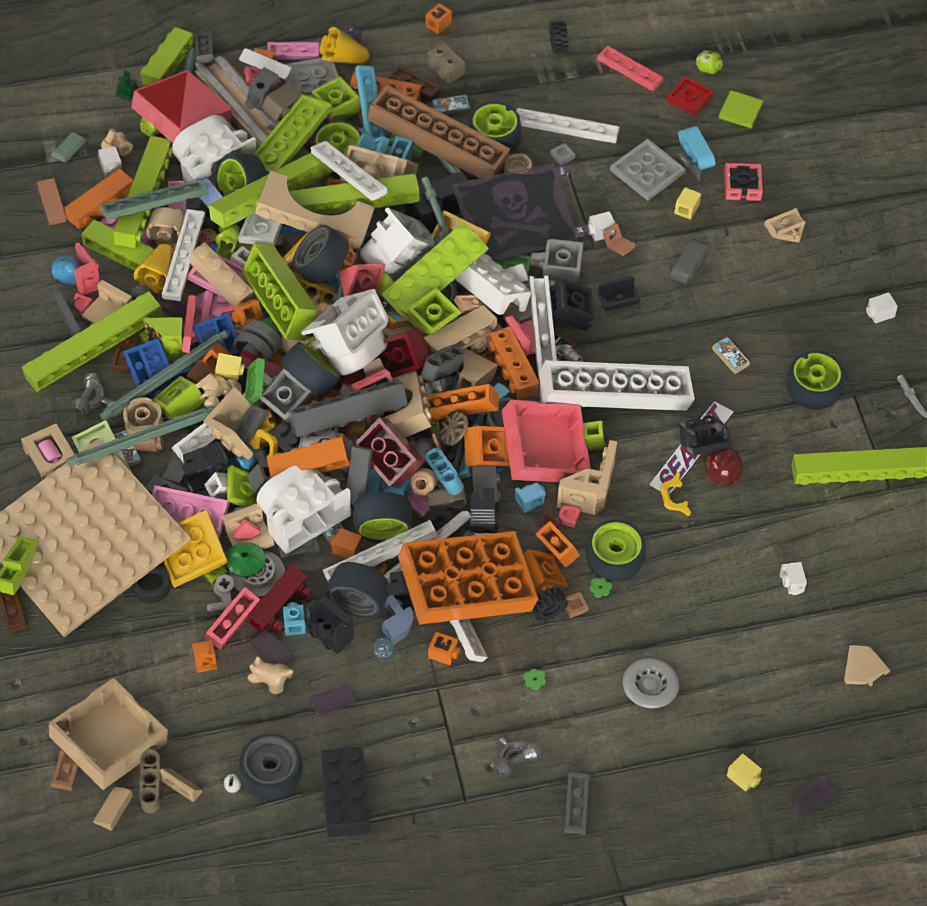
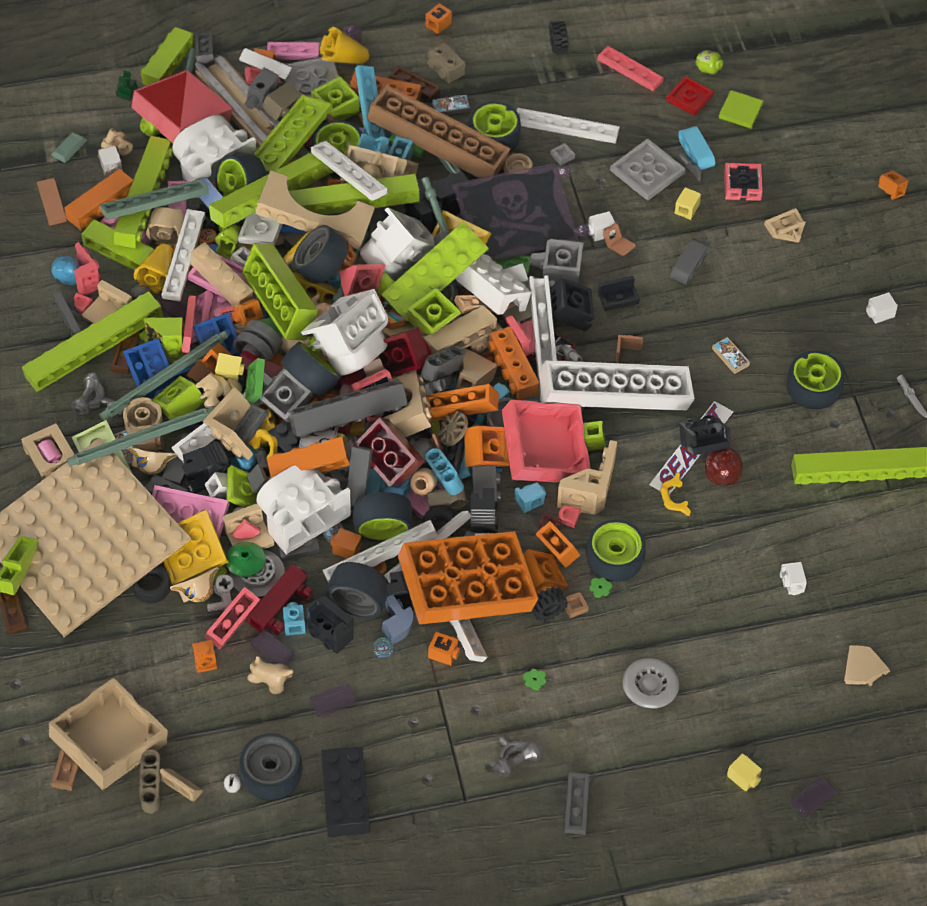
(113, 807): tan slope -> none
(149, 461): none -> tan hat
(197, 589): none -> tan hat
(628, 342): none -> nougat bracket
(893, 184): none -> orange brick

